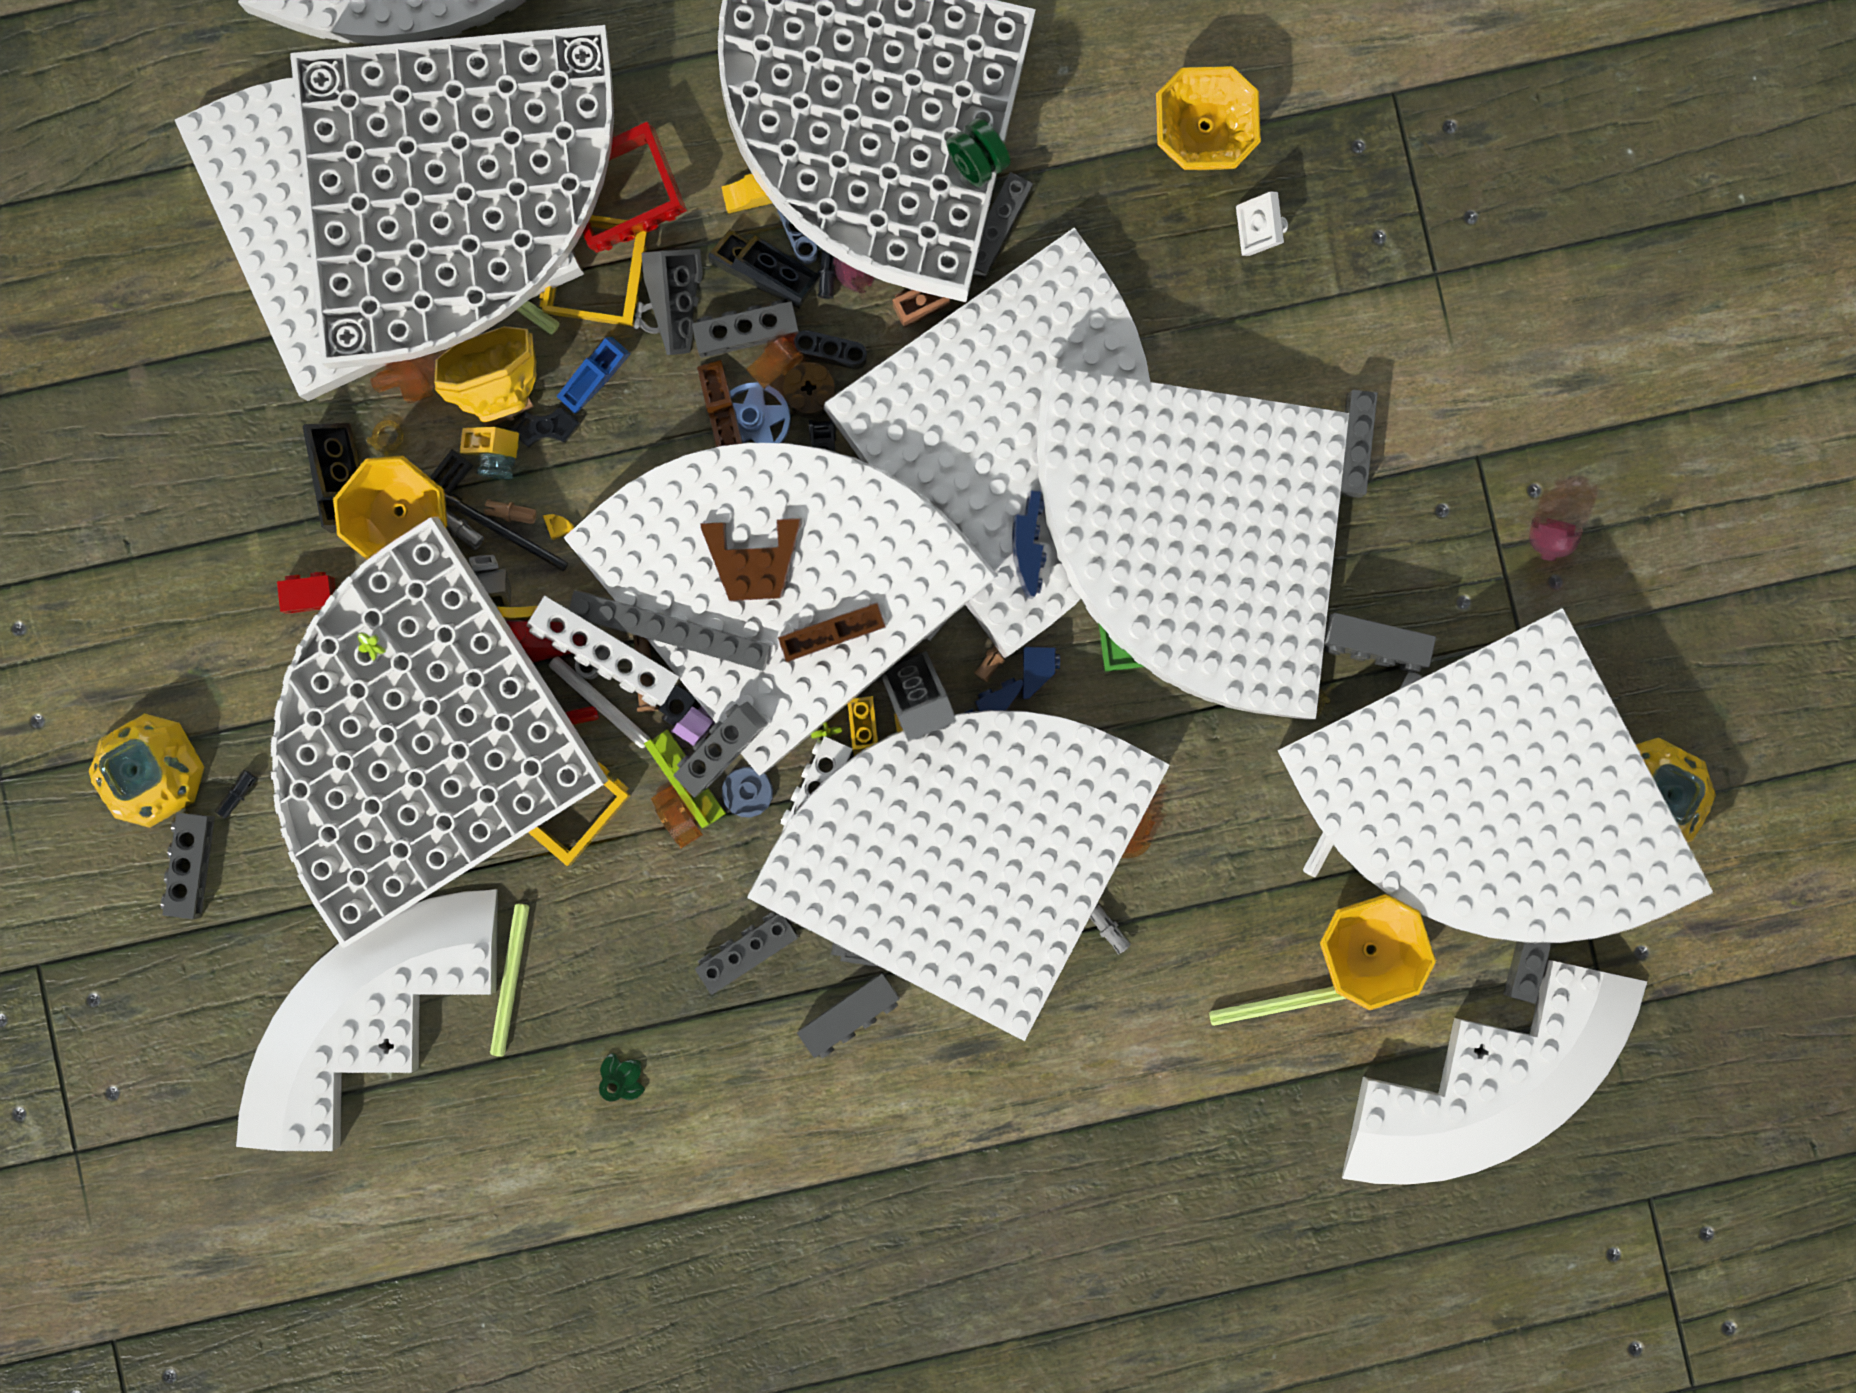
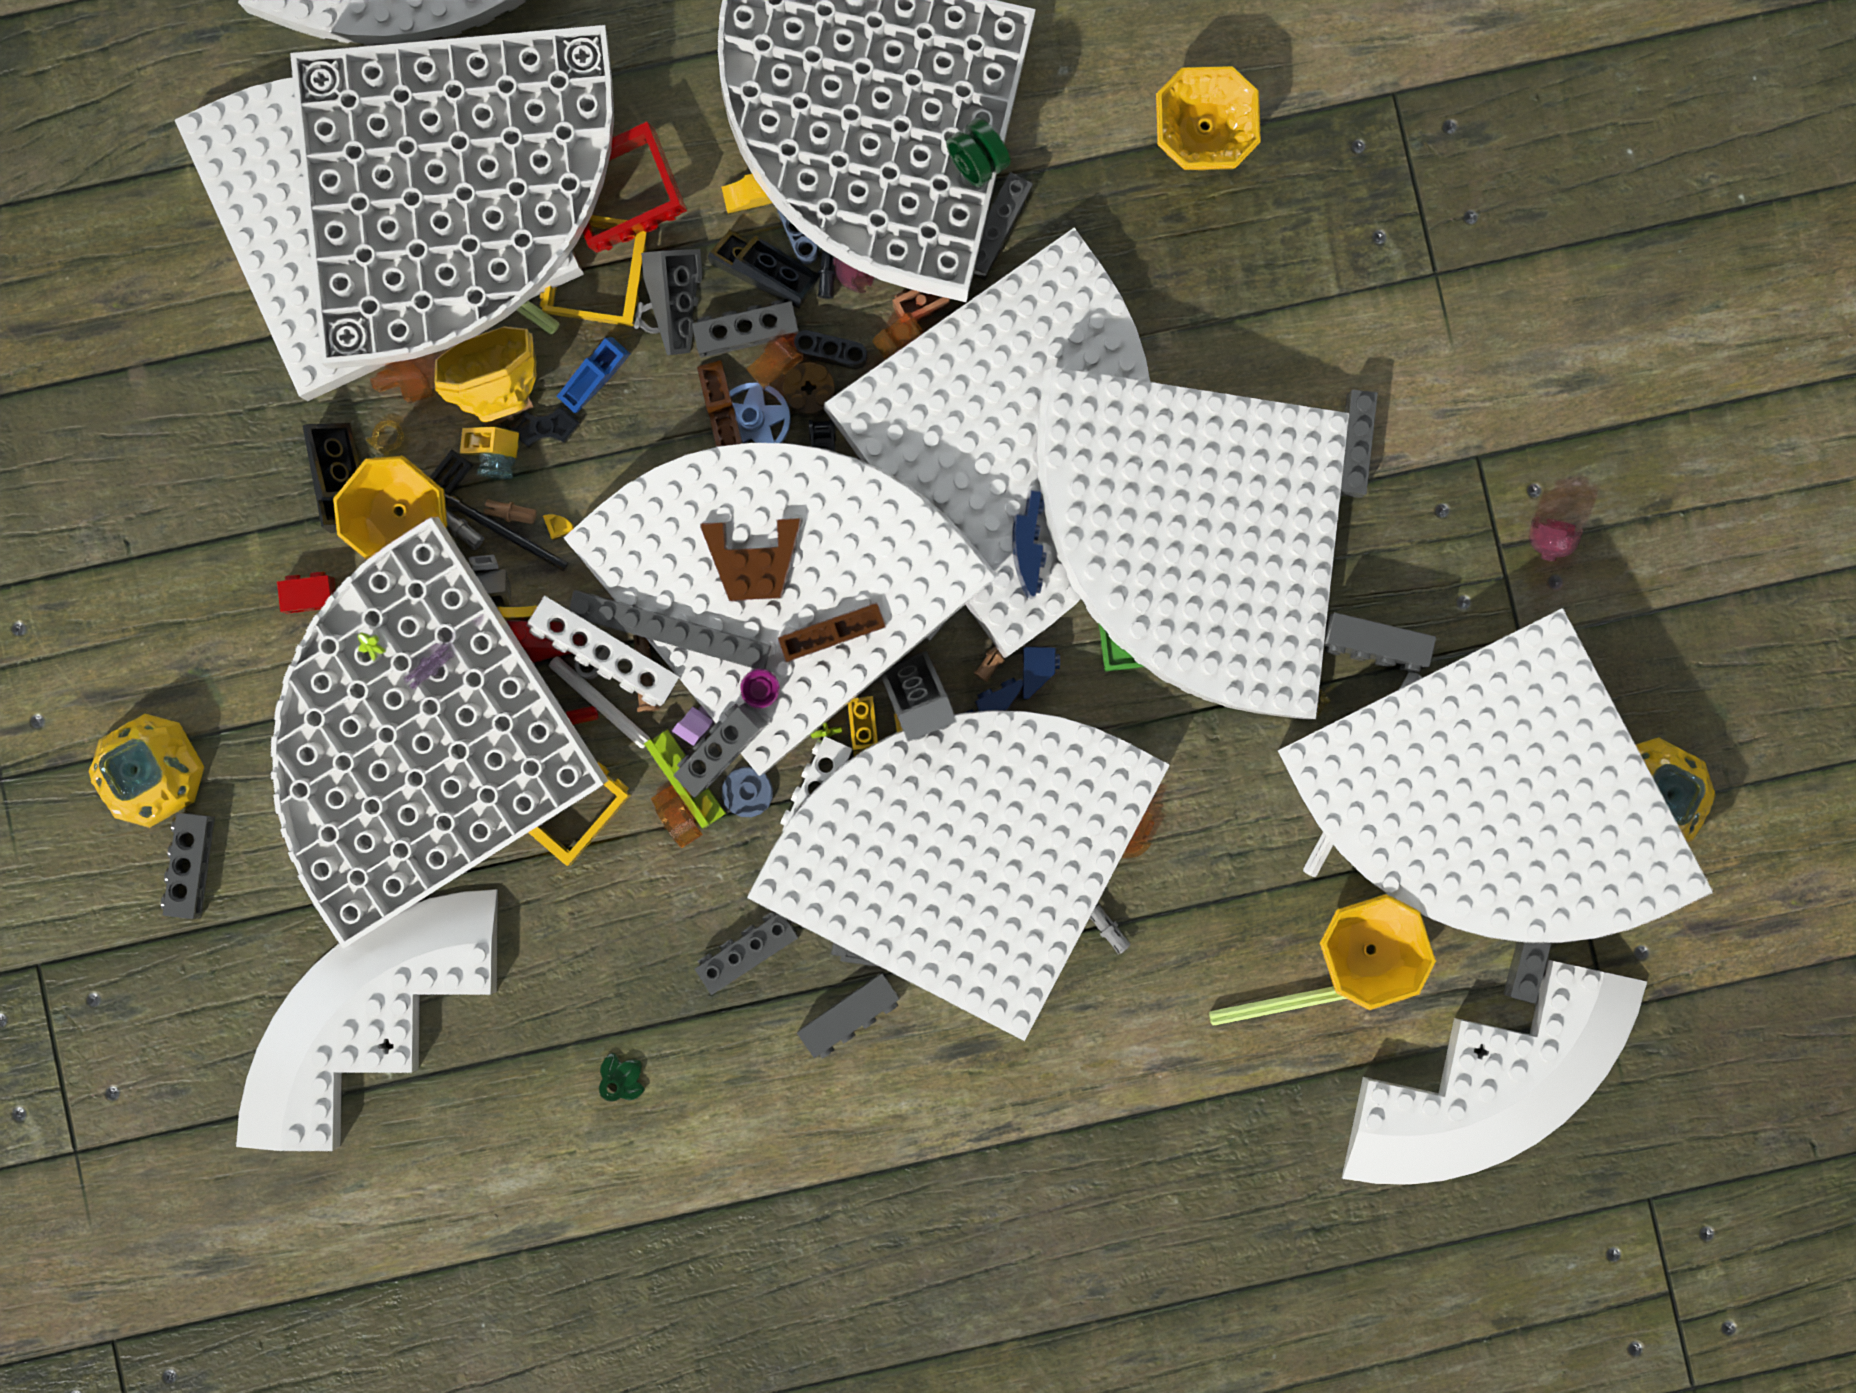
(236, 793): black axle -> none
(428, 666): none -> clear purple pin
(509, 979): yellowish green axle -> none
(677, 693): black brick -> none
(759, 688): none -> magenta hair
(897, 335): none -> clear orange brick
(1260, 223): white tile -> none

